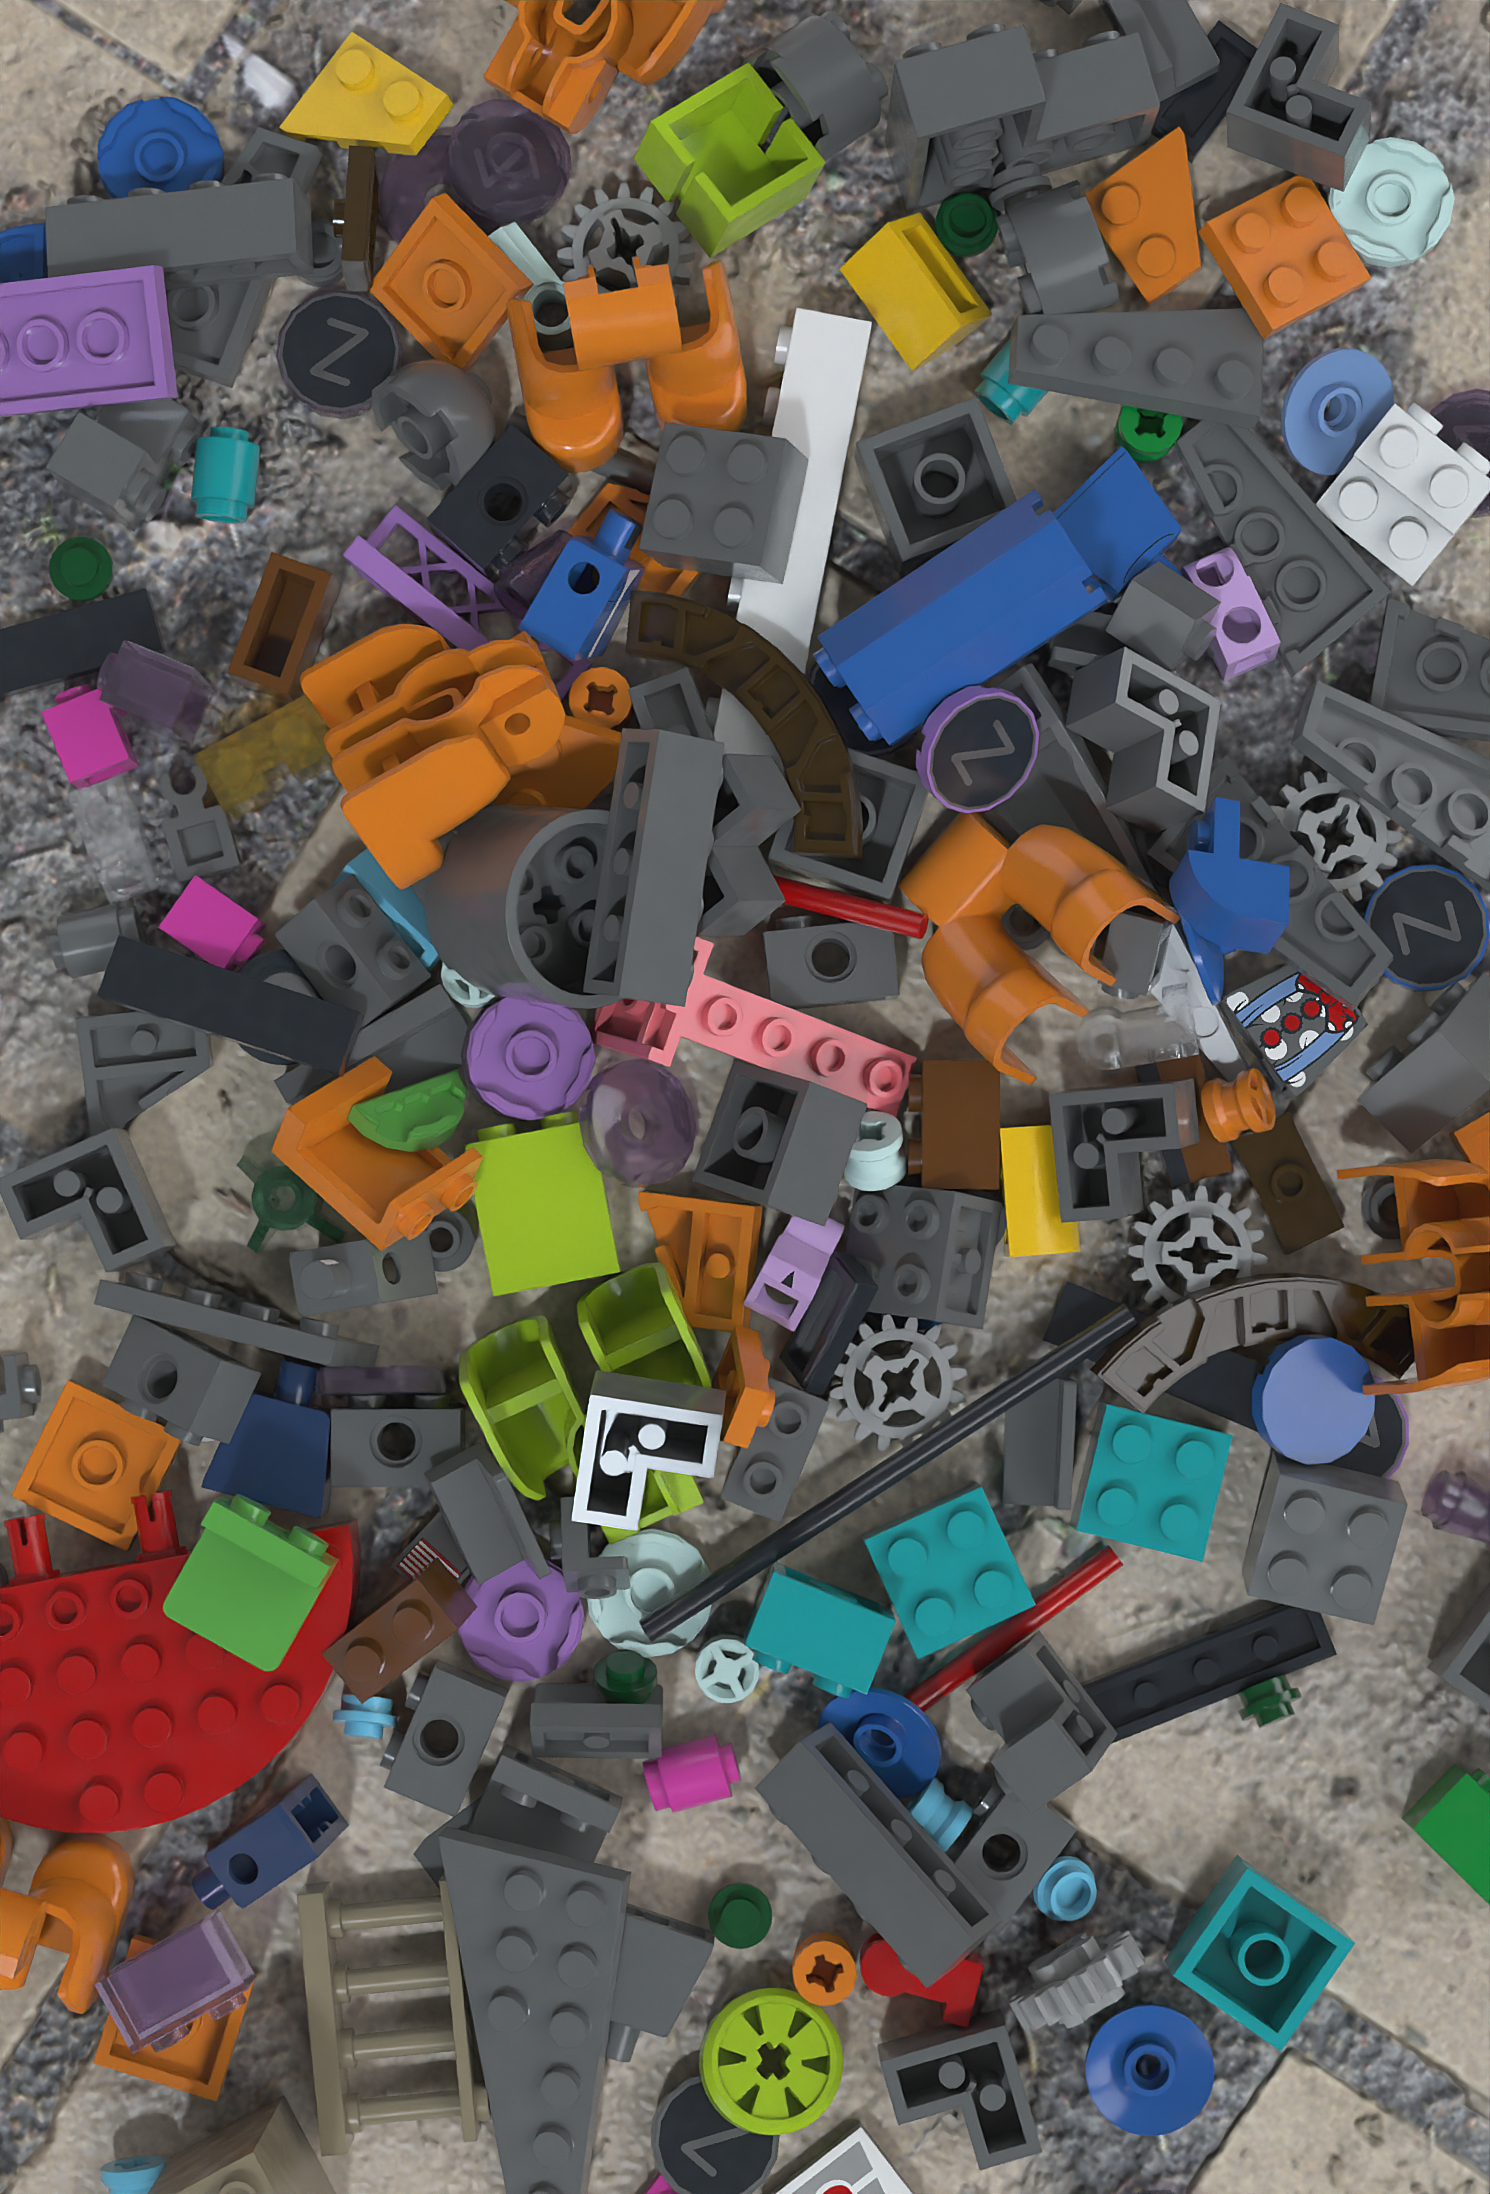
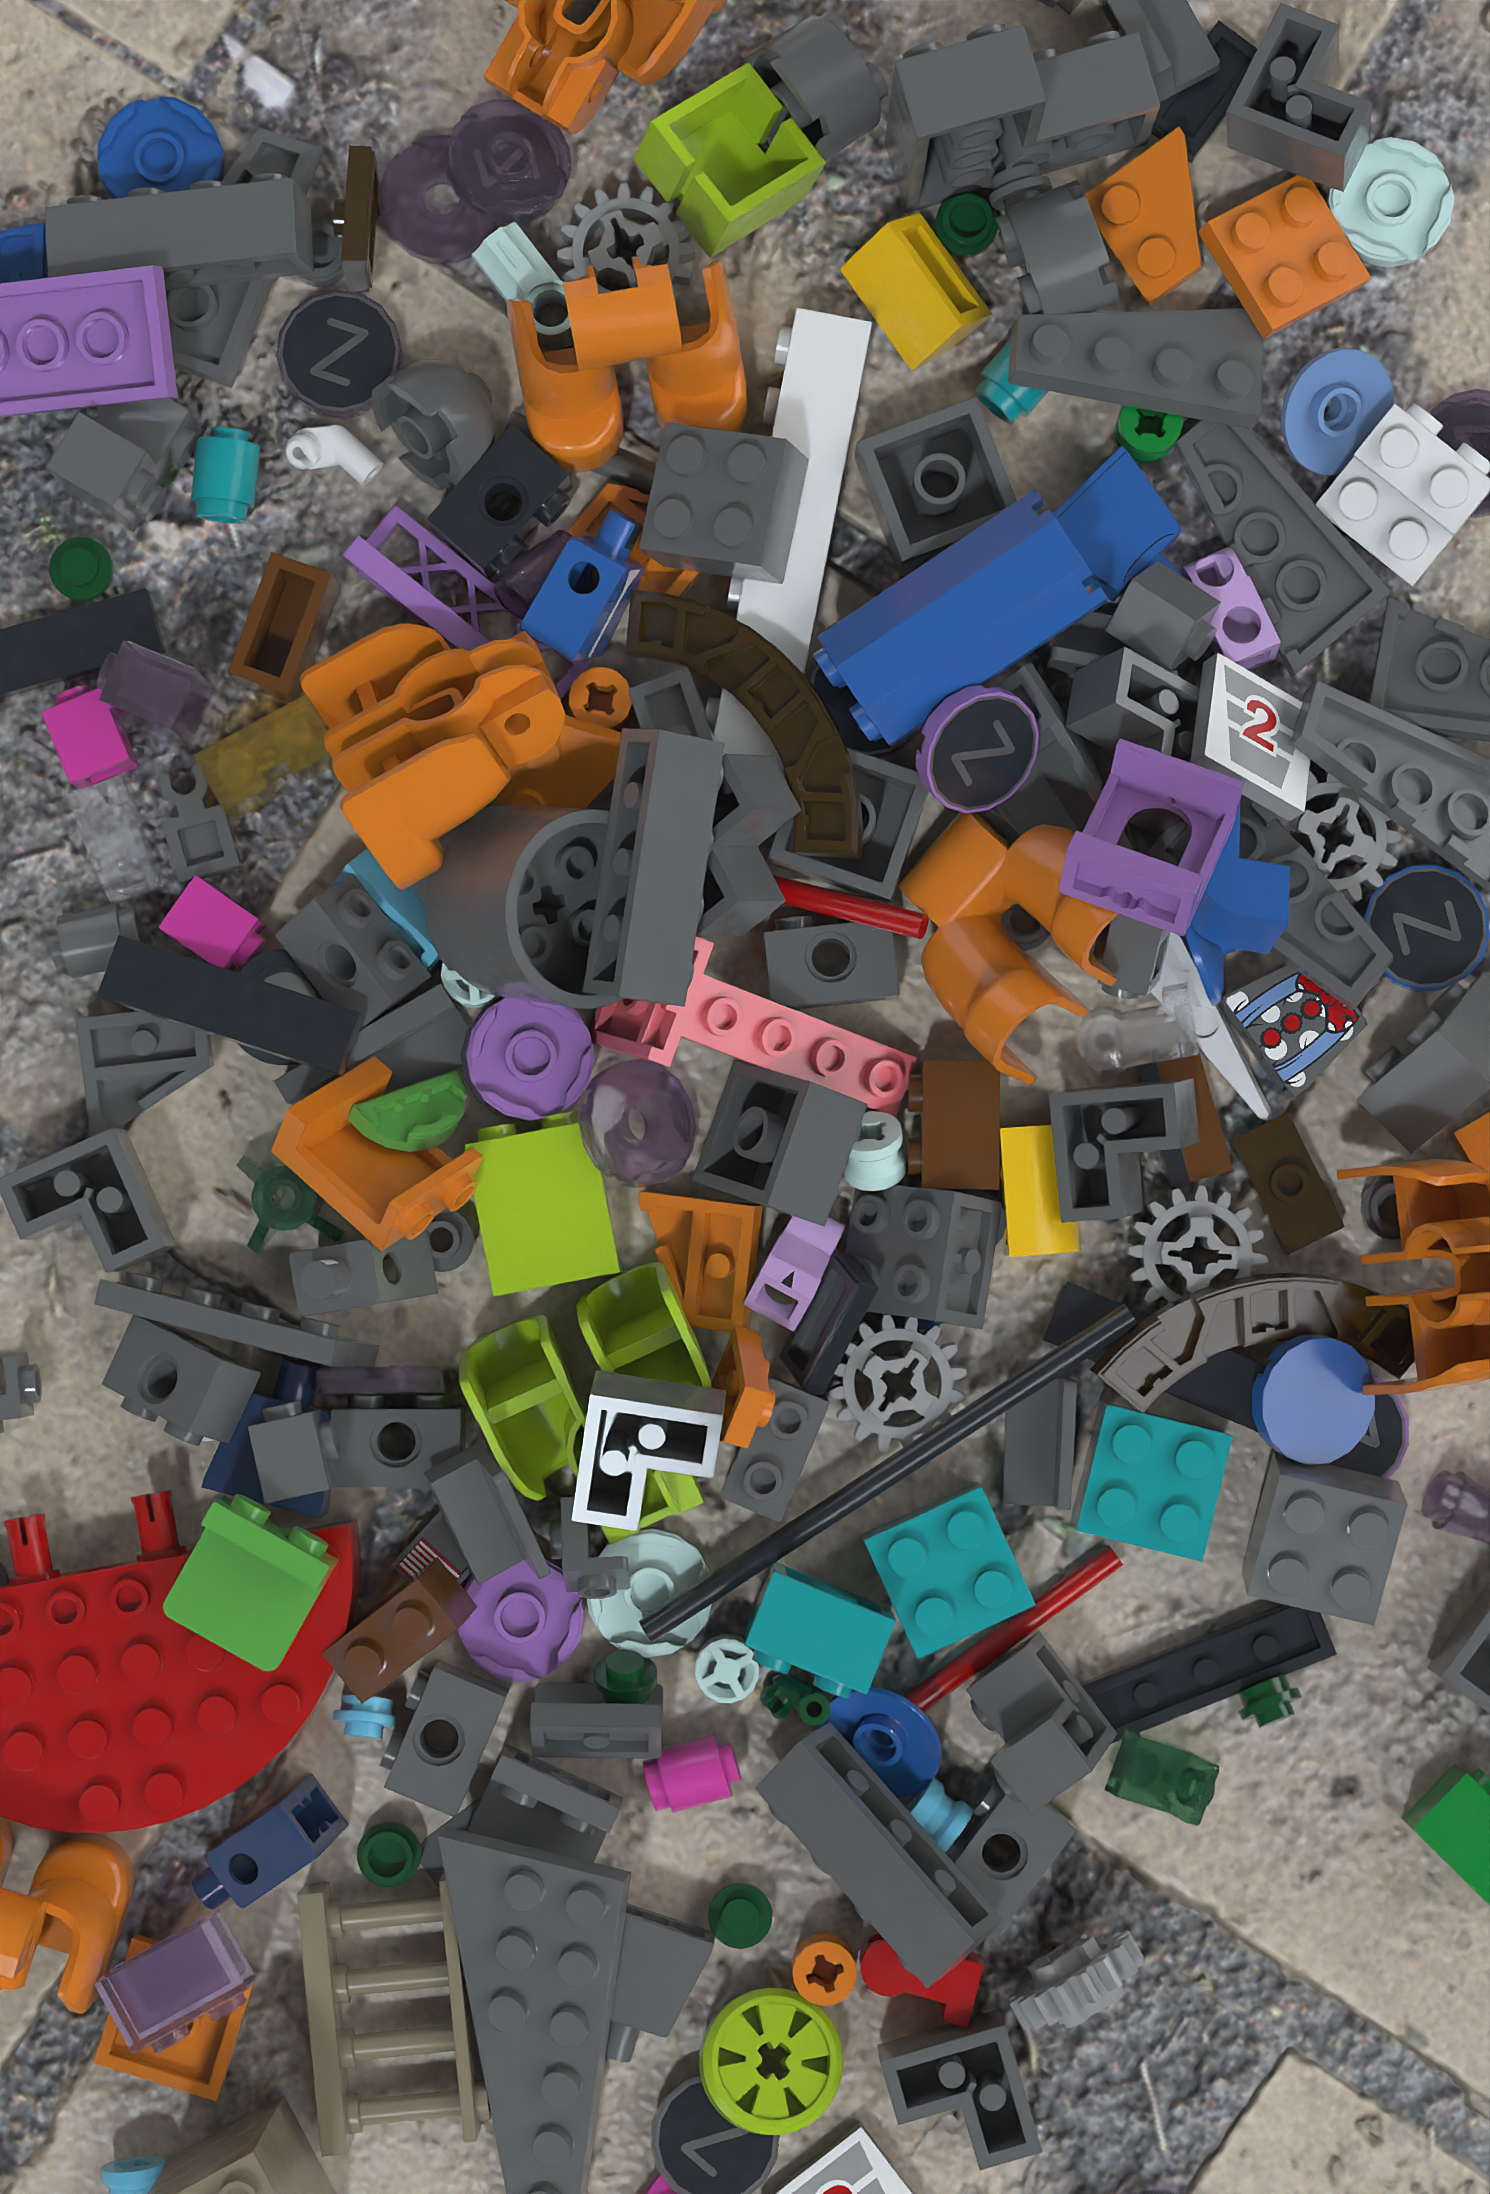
(93, 1463): orange plate -> none
(294, 1452): none -> dark grey brick
(331, 447): none -> white arm
(368, 102): yellow wing -> none
(389, 1854): none -> dark green plate
(449, 284): orange plate -> none
(793, 1692): none -> dark green arm
(1066, 1889): medium azure plate -> none
(1136, 883): none -> medium lavender panel
(1155, 2101): blue dish -> none
(1163, 1777): none -> clear green bracket
(1238, 1105): orange wheel -> none
(1247, 734): none -> tile
(1259, 1953): teal brick -> none

